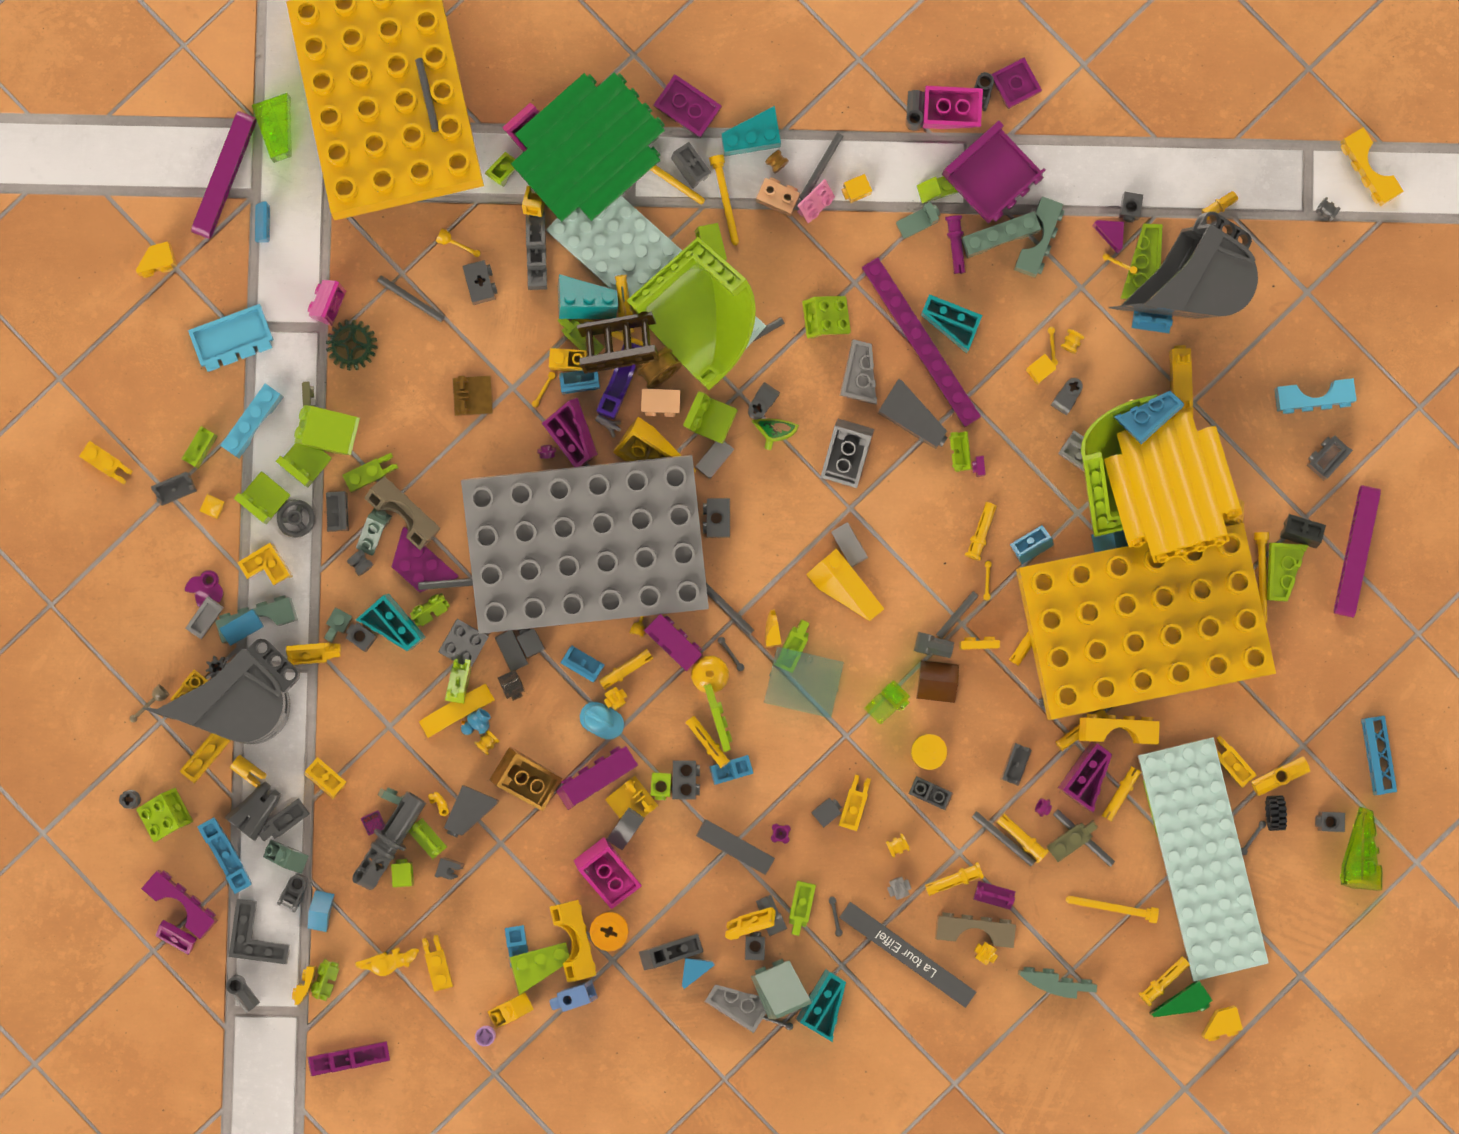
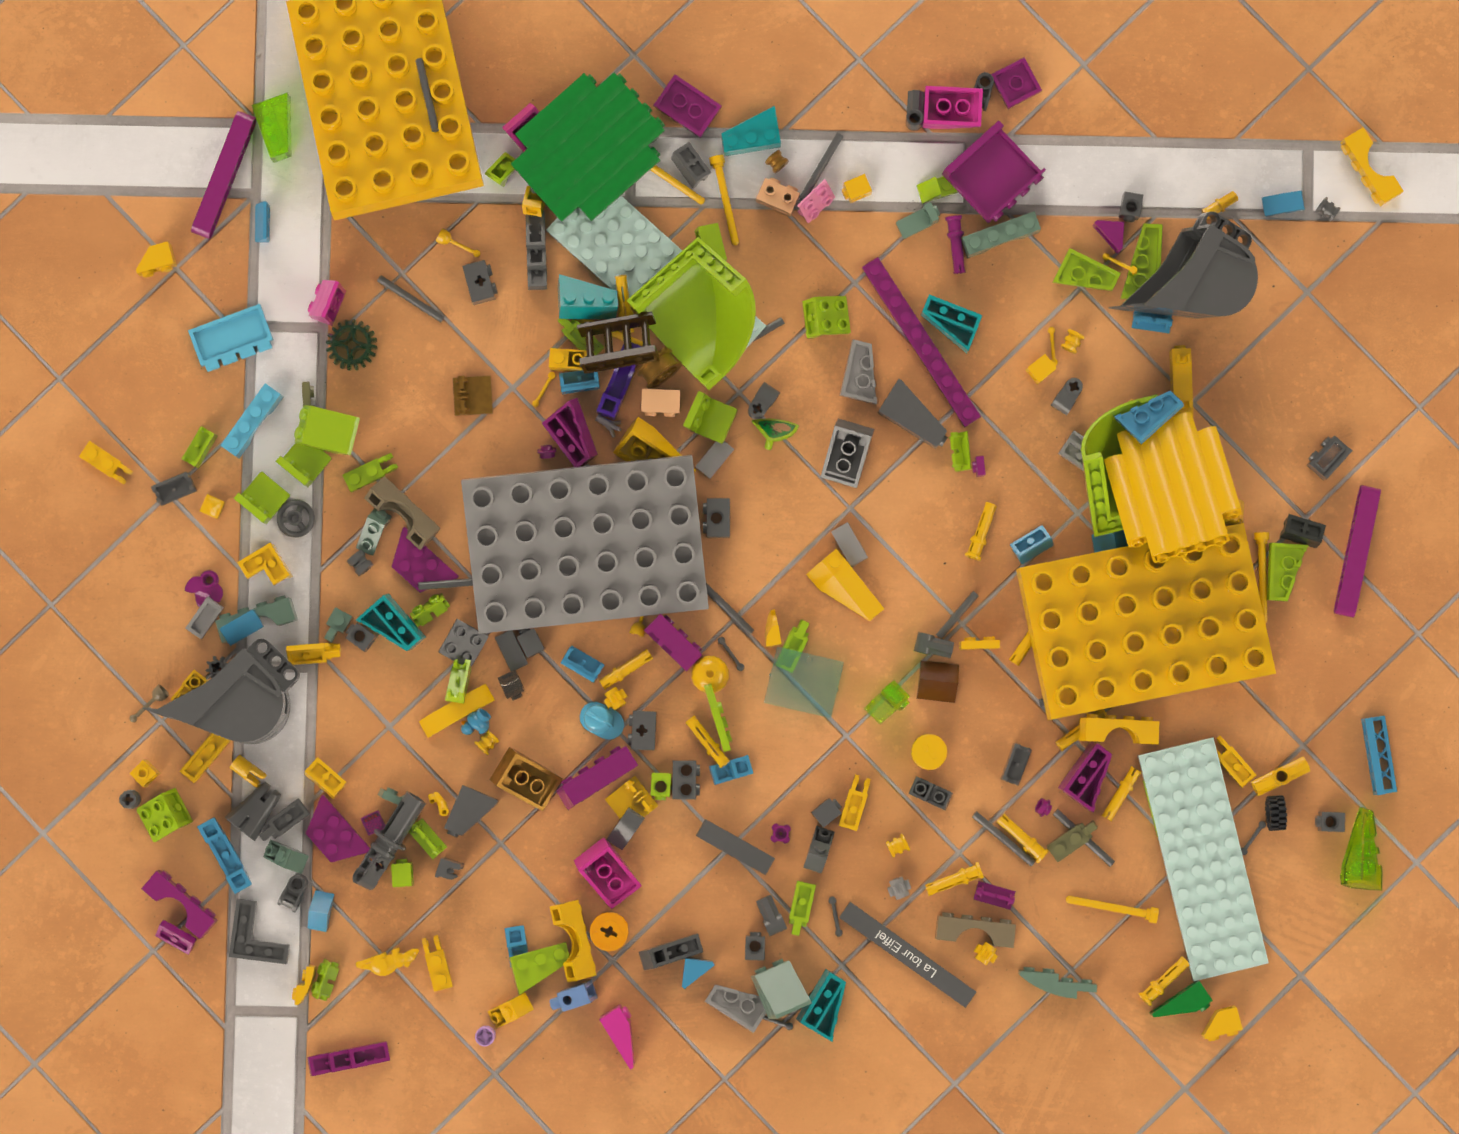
(144, 773): none -> yellow brick
(244, 995): dark grey piece -> none
(334, 834): none -> magenta wing
(337, 511): dark grey hinge -> none
(618, 1027): none -> dark pink slope
(647, 741): none -> dark grey brick
(750, 923): yellow hinge -> none
(819, 849): none -> dark grey slope
(986, 596): yellow hinge -> none
(1031, 259): sand green arch -> none
(1085, 272): none -> lime wing
(1283, 203): none -> dark azure slope
(1291, 398): medium azure arch -> none

